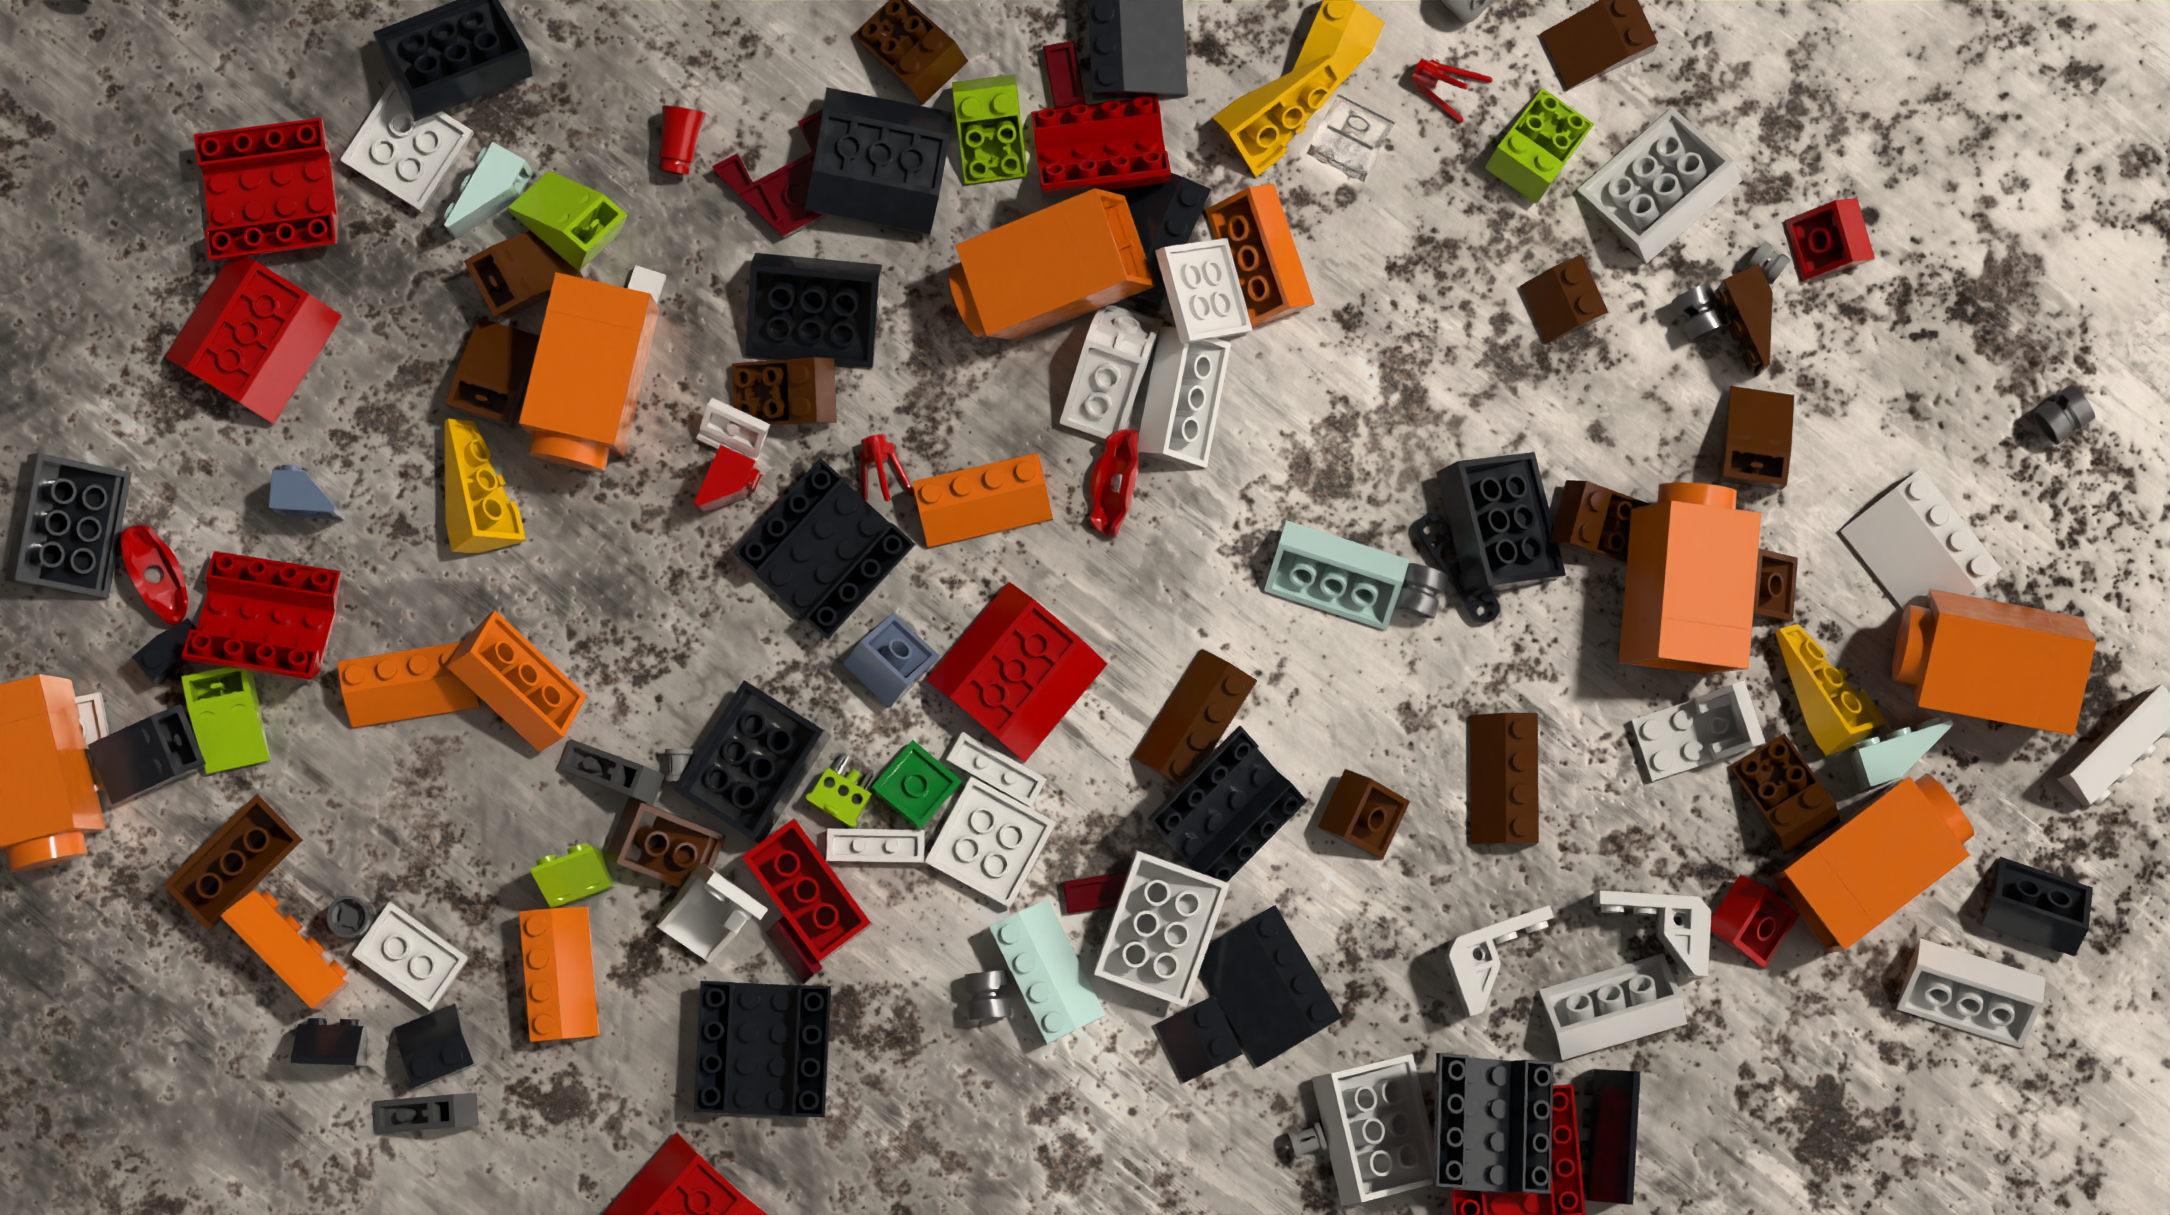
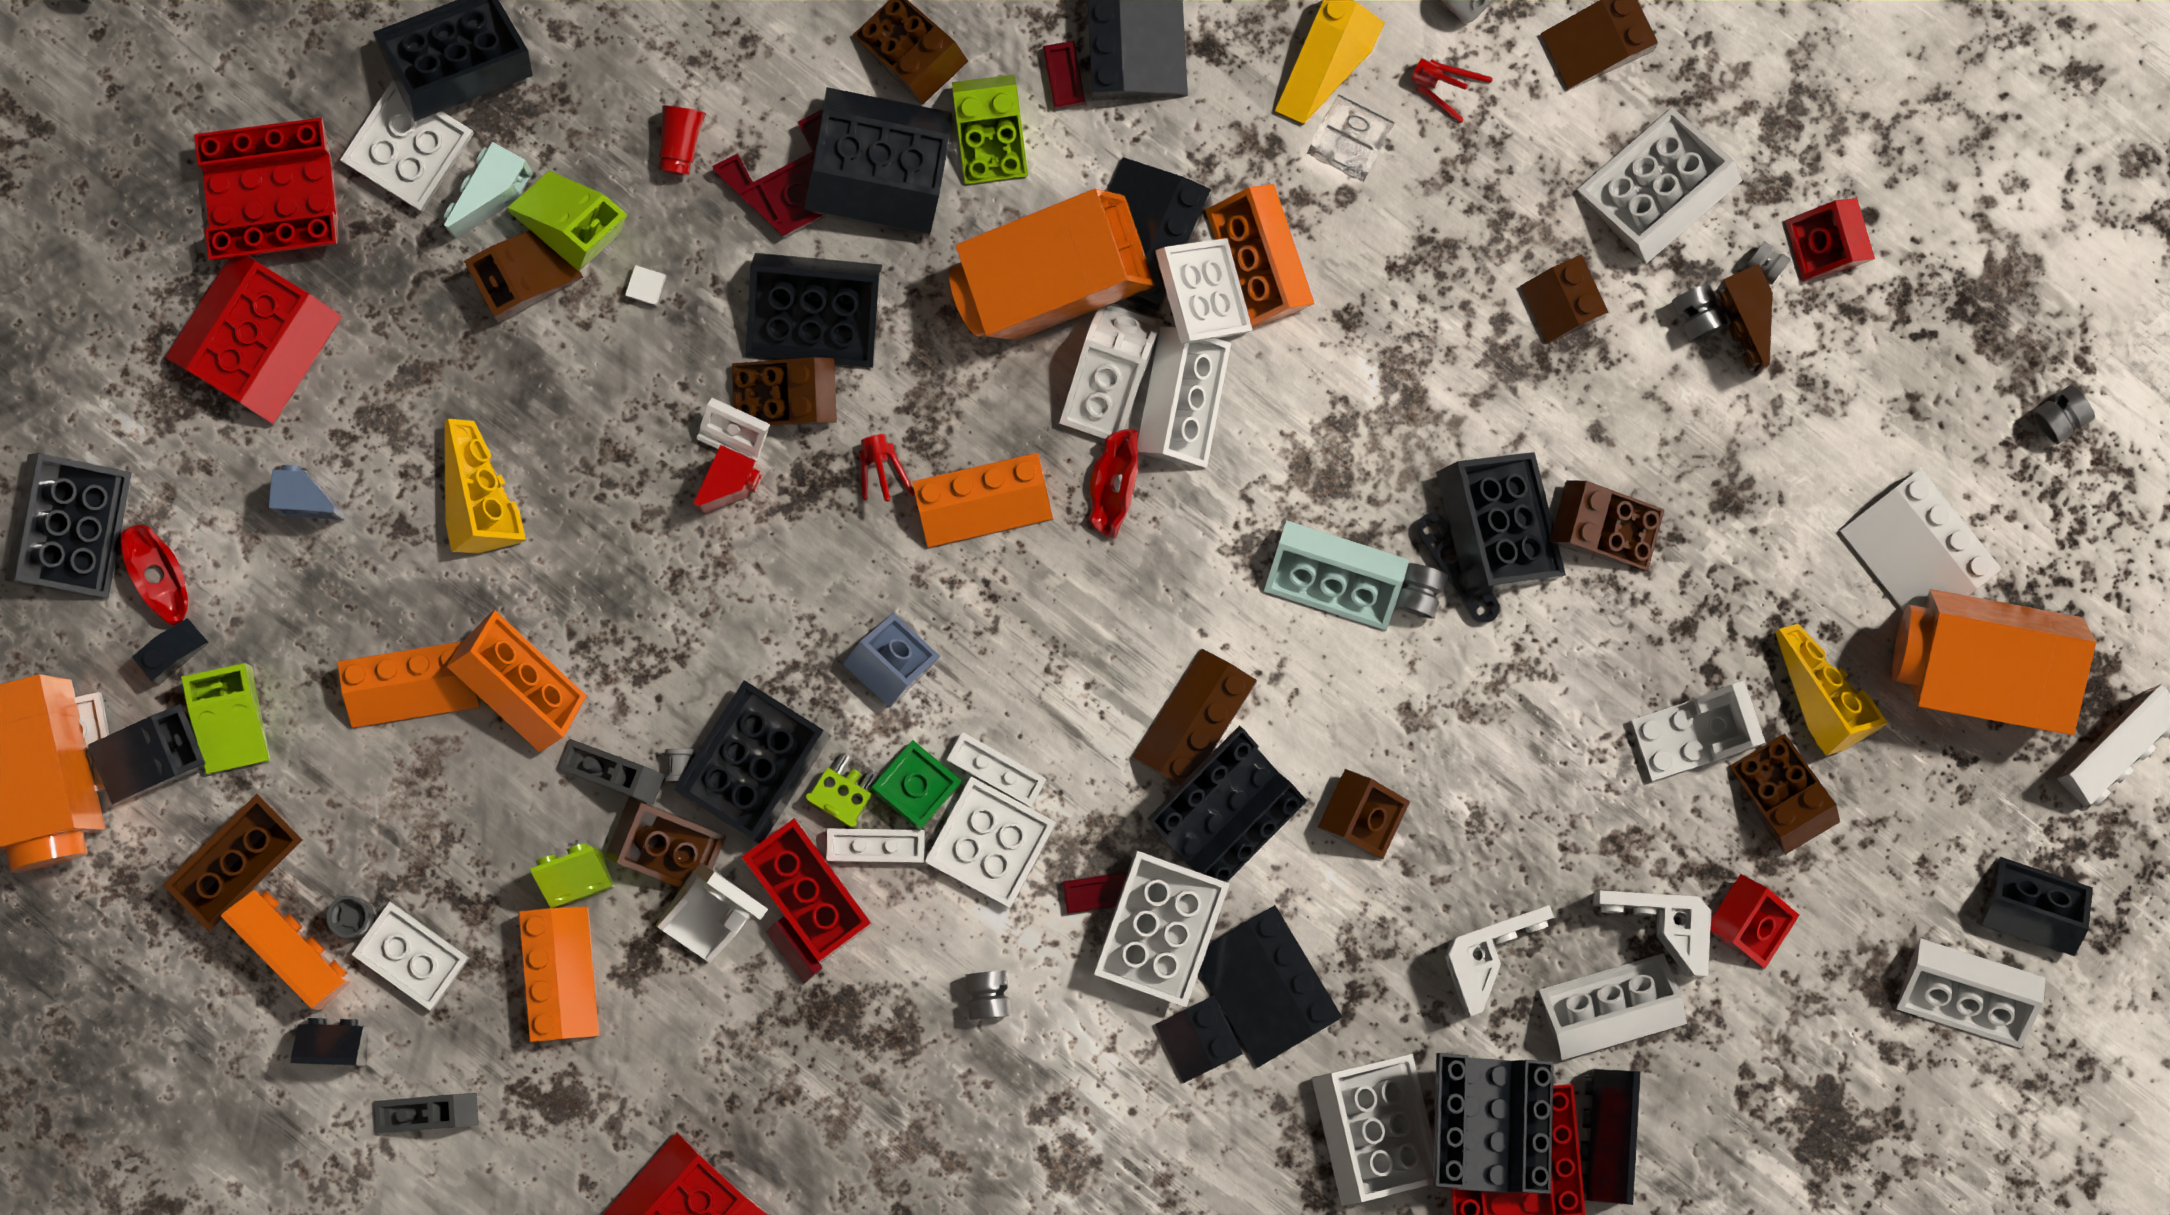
(265, 616): red slope -> none
(435, 1046): black slope -> none
(493, 372): reddish brown slope -> none
(587, 372): orange container -> none
(762, 1049): black slope -> none
(823, 549): black slope -> none
(1017, 671): red slope -> none
(1047, 971): light aqua slope -> none
(1100, 146): red slope -> none
(1270, 116): yellow wedge -> none
(1307, 1140): light grey bush -> none
(1504, 779): reddish brown slope -> none
(1539, 145): lime slope -> none
(1690, 581): orange container -> none
(1757, 438): reddish brown slope -> none
(1775, 586): reddish brown slope -> none
(1876, 860): orange container -> none
(1888, 760): light aqua slope -> none

